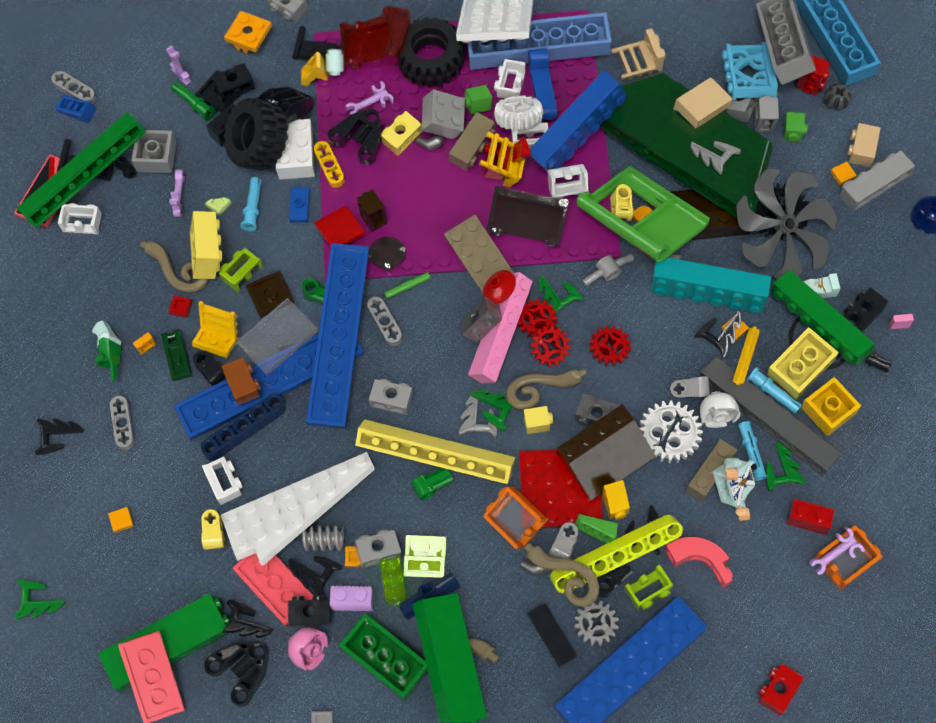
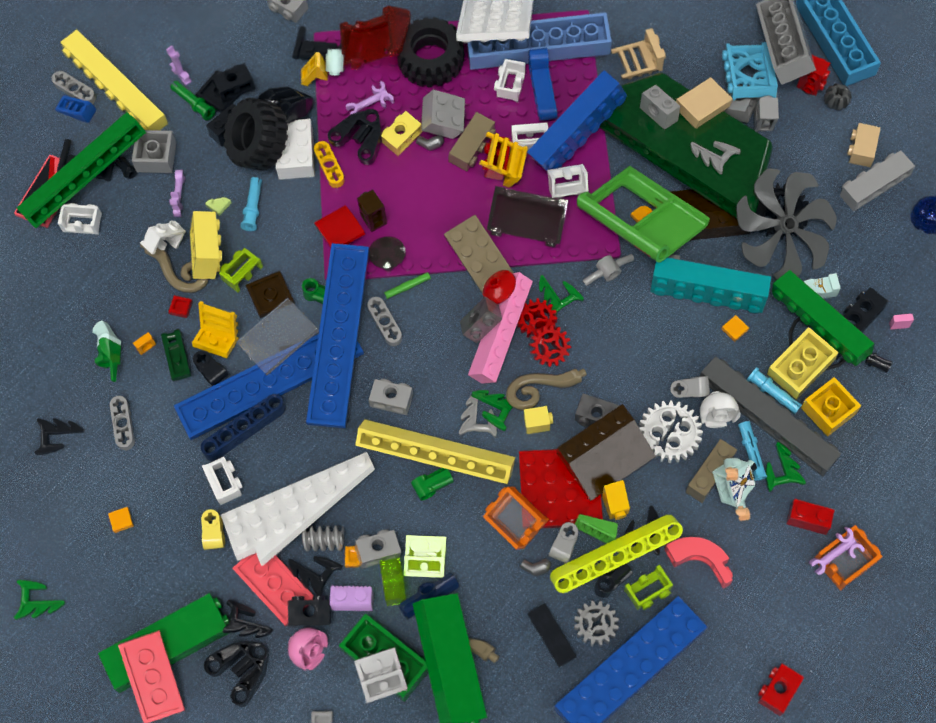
(110, 79): none -> light yellow brick
(154, 237): none -> white window
(240, 381): dark orange brick -> none
(247, 32): light orange piece -> none
(299, 205): blue plate -> none
(380, 674): none -> light grey slope
(478, 99): bright green brick -> none
(518, 112): white gear -> none
(521, 150): red slope -> none
(543, 560): dark tan plant -> none
(616, 340): red gear -> none
(622, 206): light yellow piece -> none
(660, 107): none -> light grey brick
(721, 342): black piece -> none
(746, 355): yellow axle -> none
(794, 126): bright green brick -> none
(843, 173): light orange tile -> none

